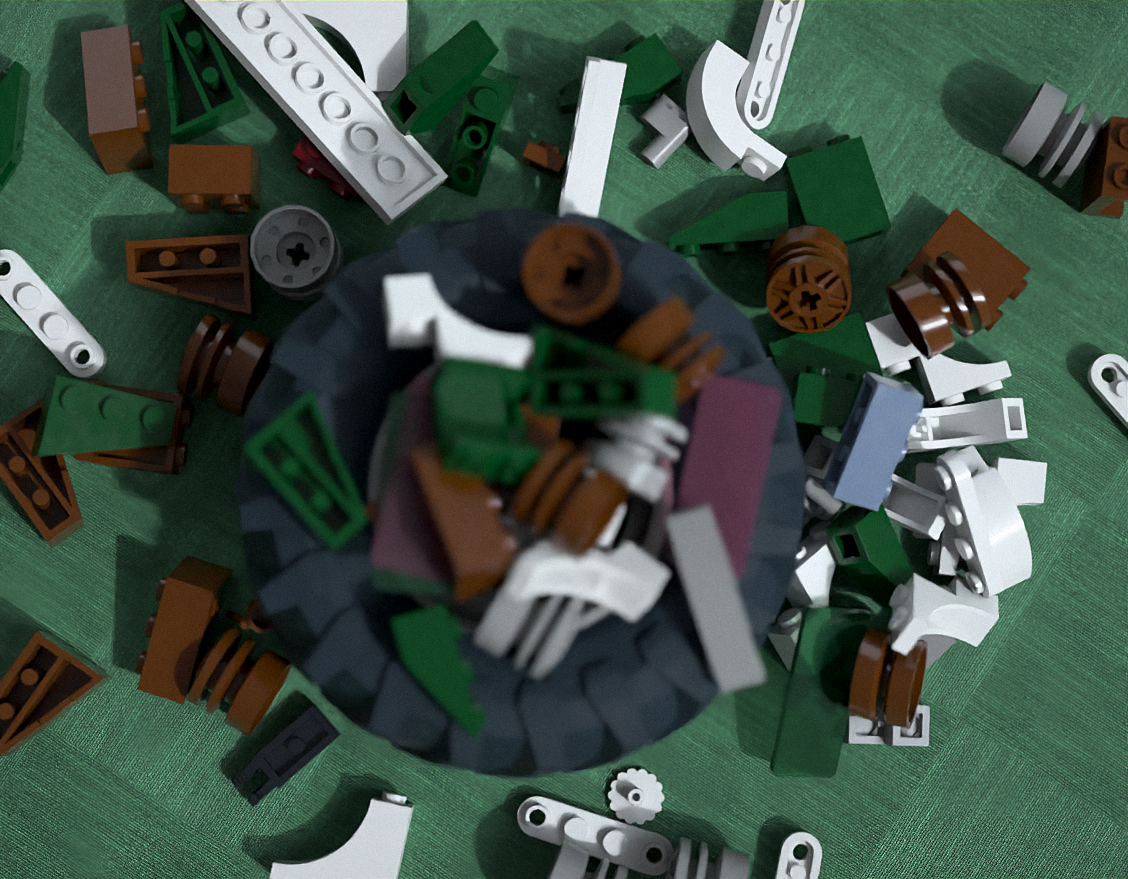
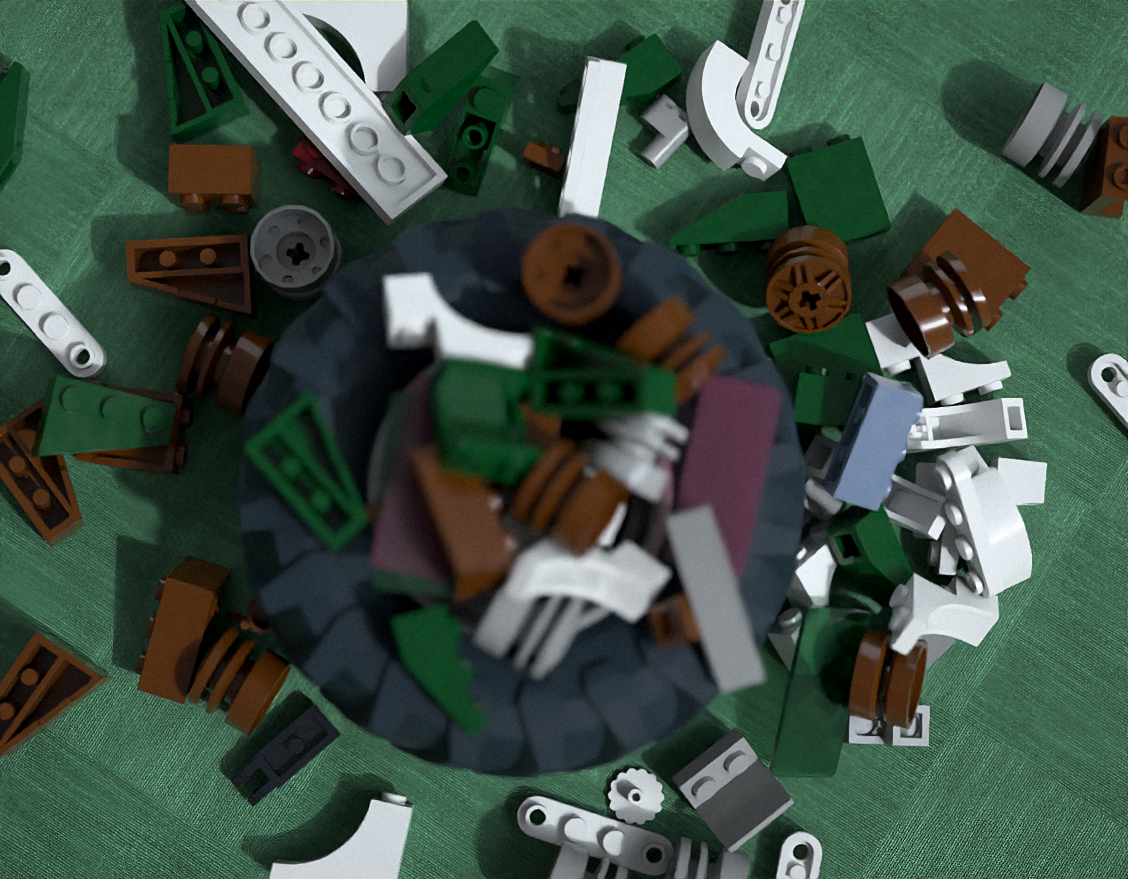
(115, 99): reddish brown wedge -> none
(674, 622): none -> reddish brown plate
(732, 790): none -> light grey bracket

